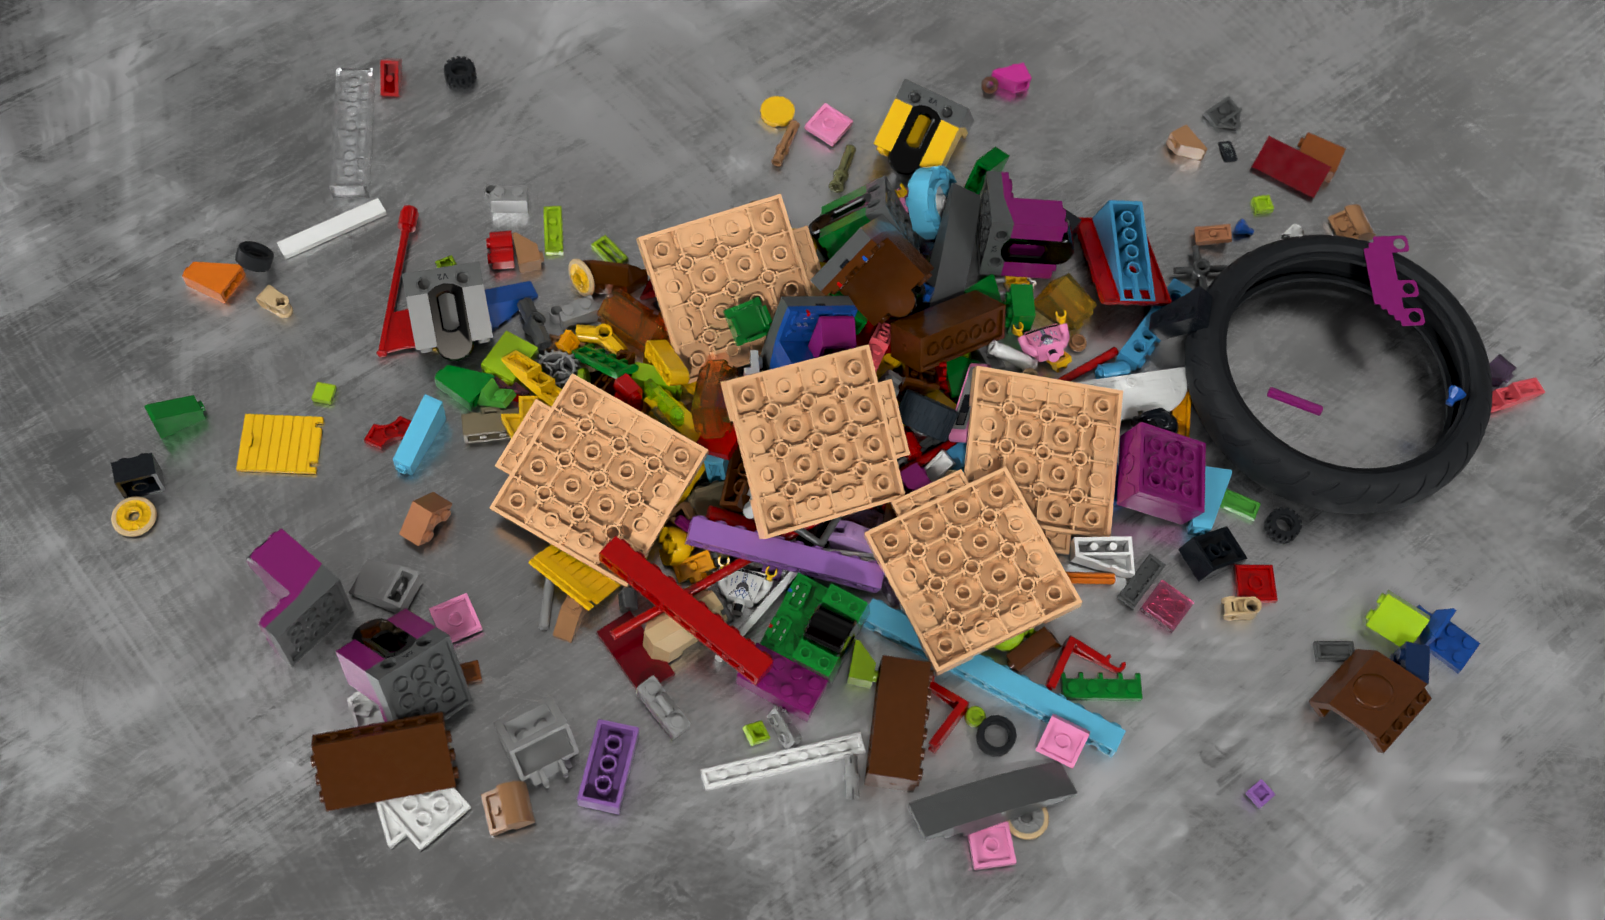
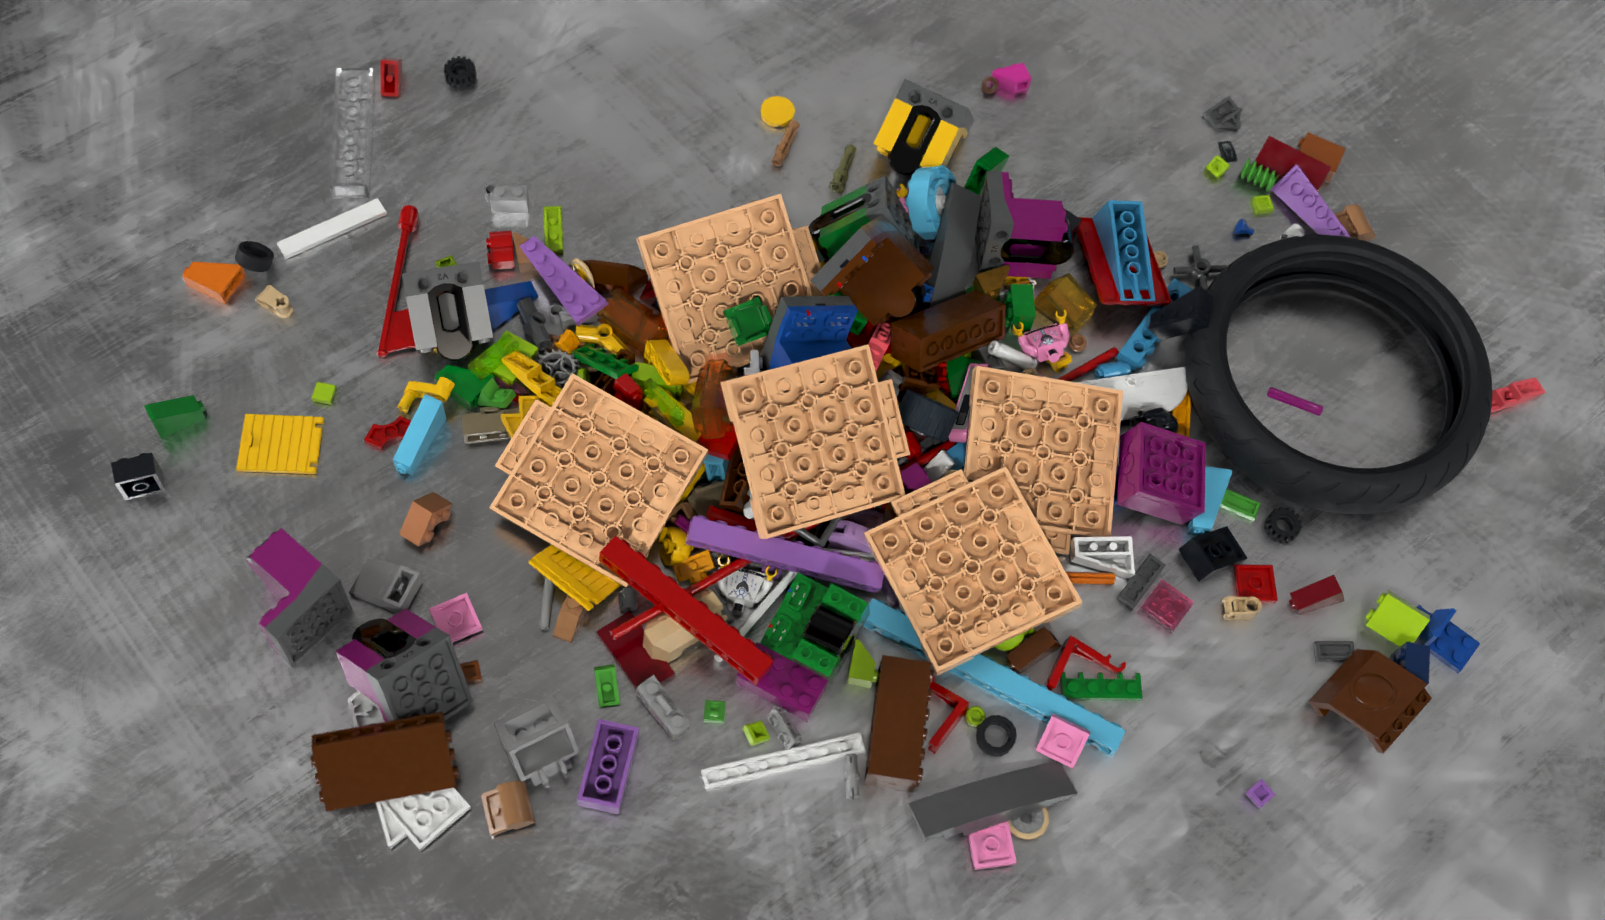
(145, 521): wheel -> none
(418, 389): none -> yellow beam
(491, 358): none -> clear neon green hinge
(570, 289): none -> medium lavender wing
(606, 685): none -> bright green slope
(624, 259): lime tile -> none
(714, 711): none -> bright green tile
(828, 124): bright pink plate -> none
(832, 335): magenta slope -> none
(991, 281): none -> pearl gold slope
(1161, 258): none -> tan plate
(1186, 143): medium nougat slope -> none
(1213, 234): nougat plate -> none
(1217, 167): none -> lime tile
(1258, 175): none -> bright green piece
(1306, 202): none -> medium lavender wing
(1316, 595): none -> dark red slope
(1384, 282): magenta piece -> none
(1455, 394): blue rock -> none
(1501, 370): clear purple slope -> none

